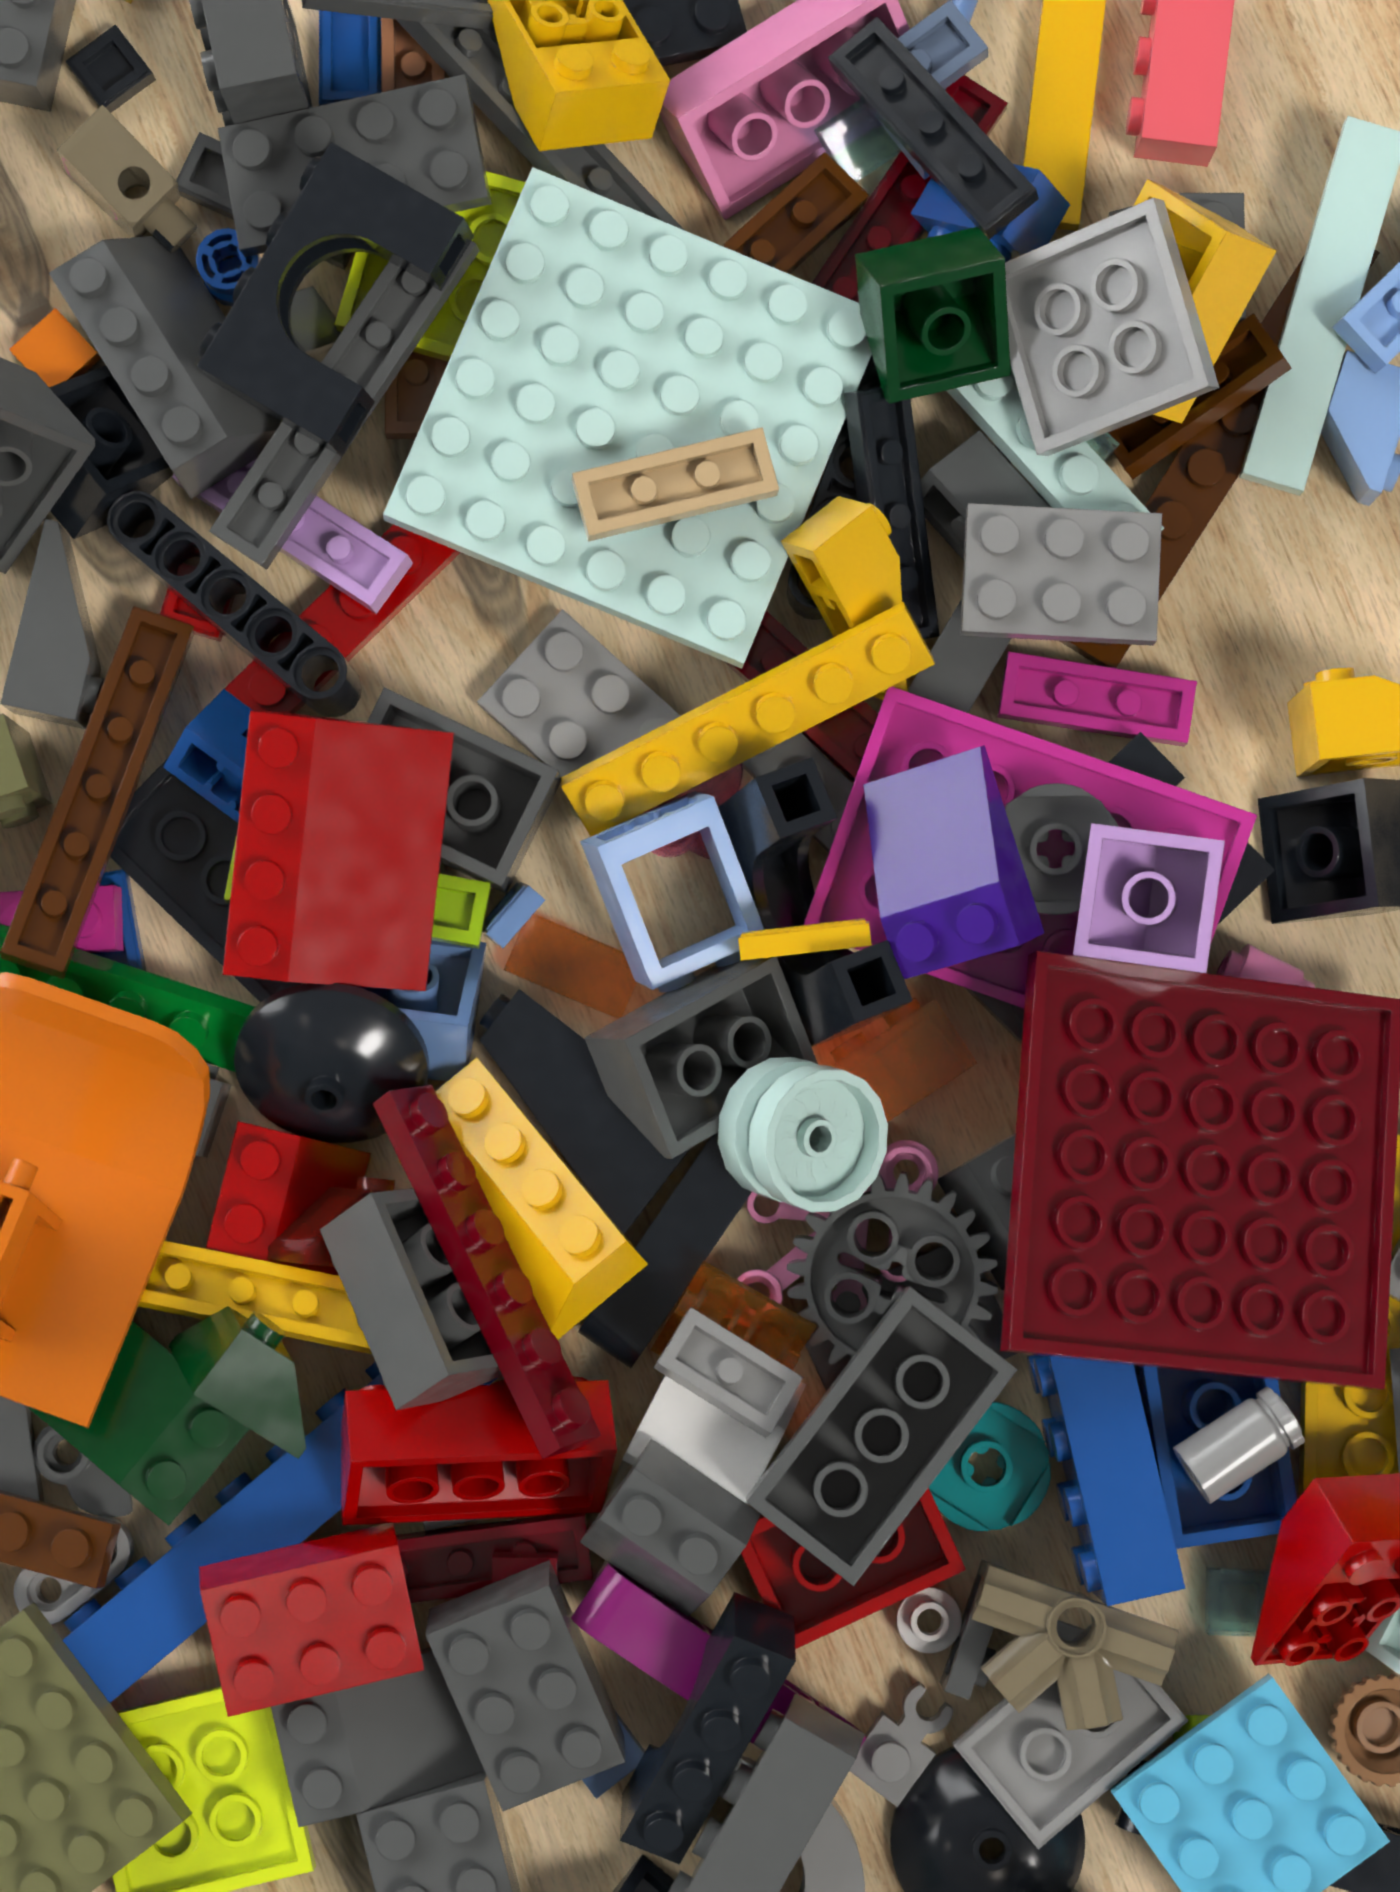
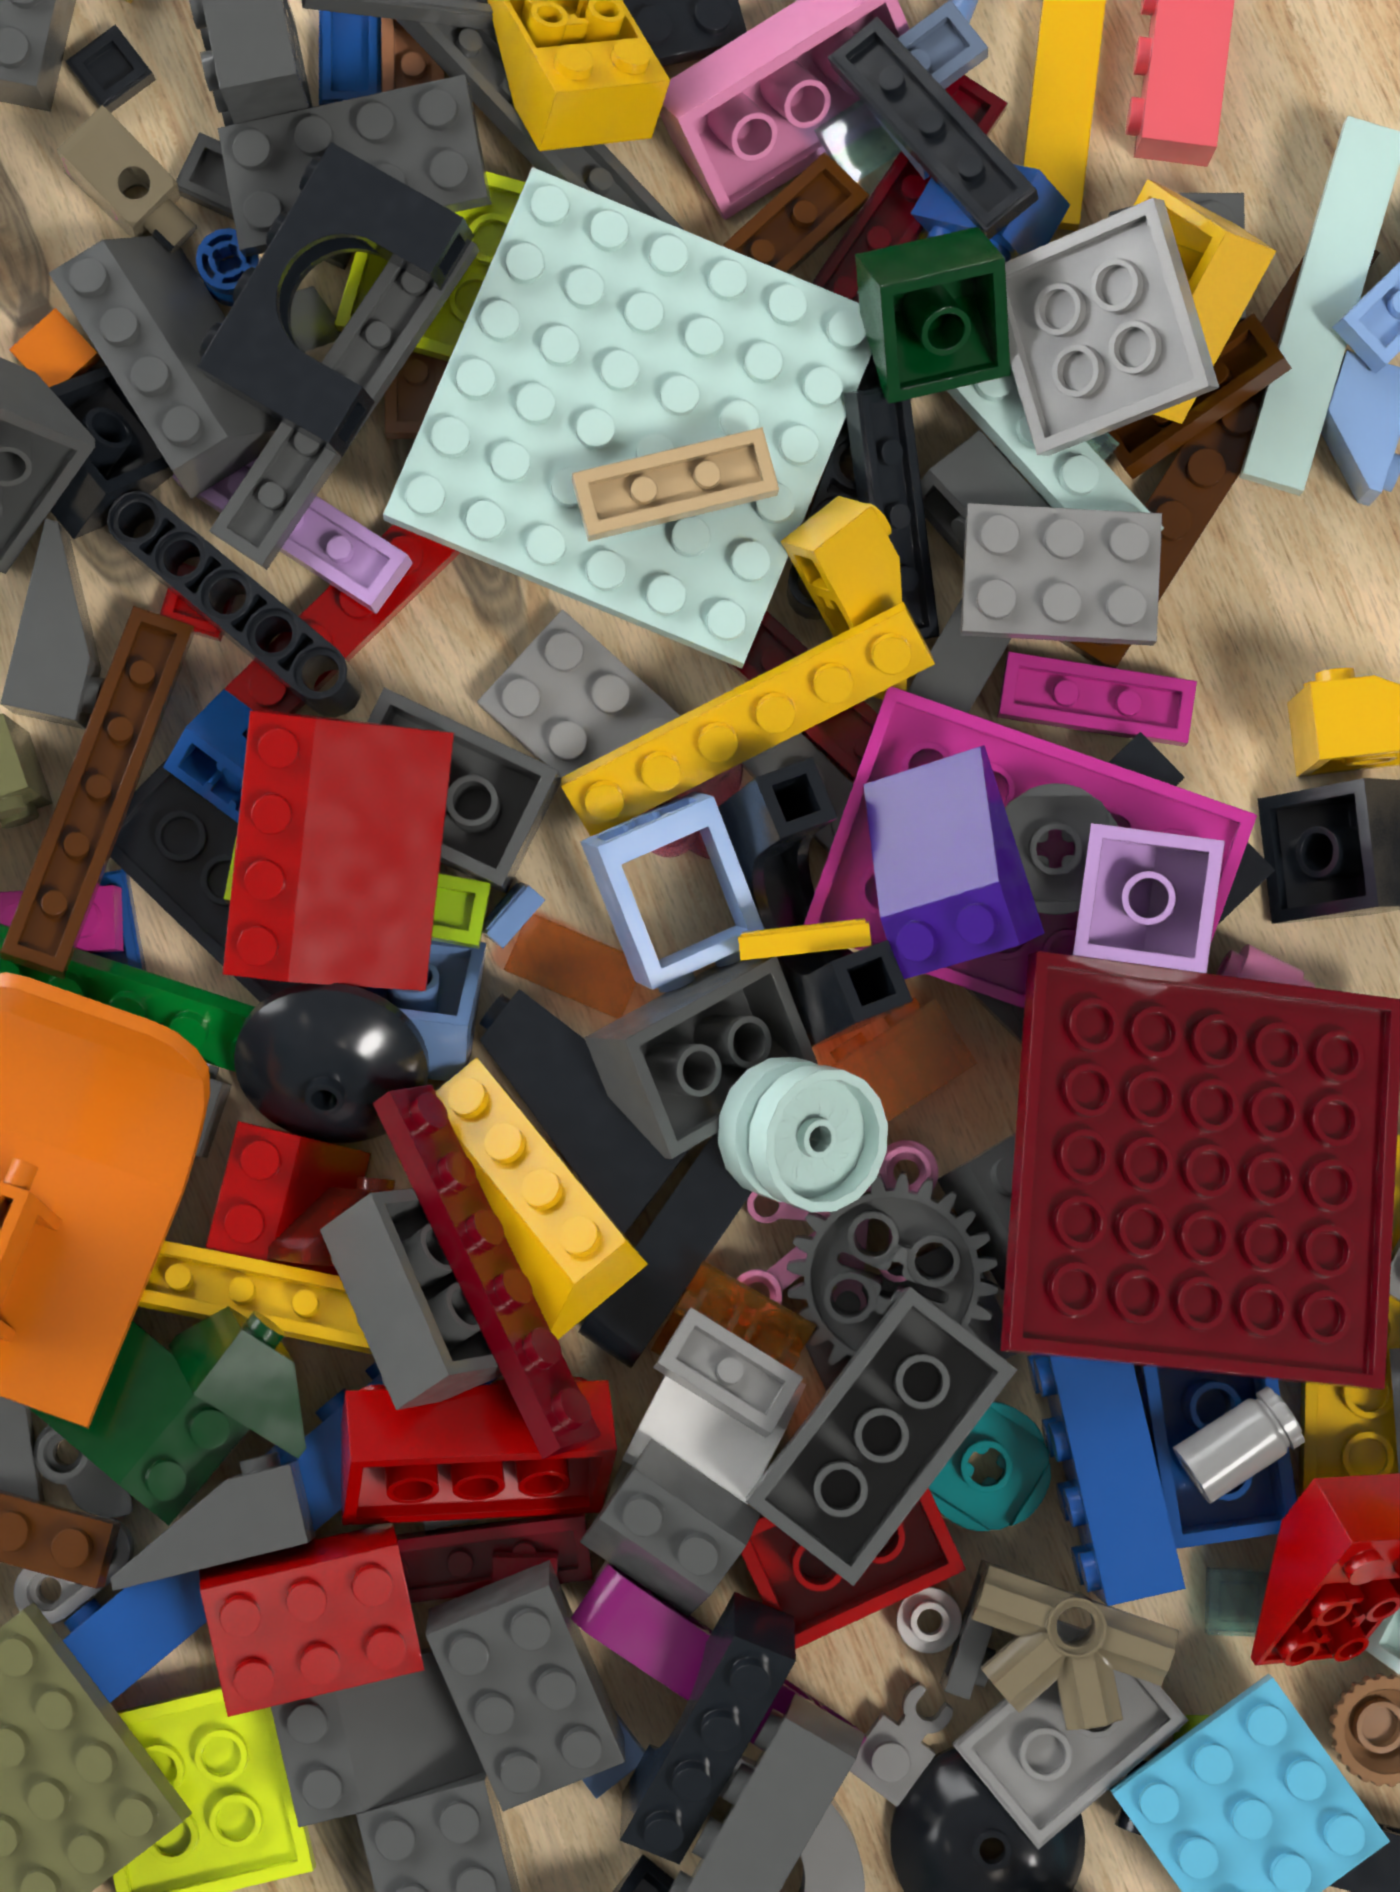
(238, 1520): none -> dark grey slope

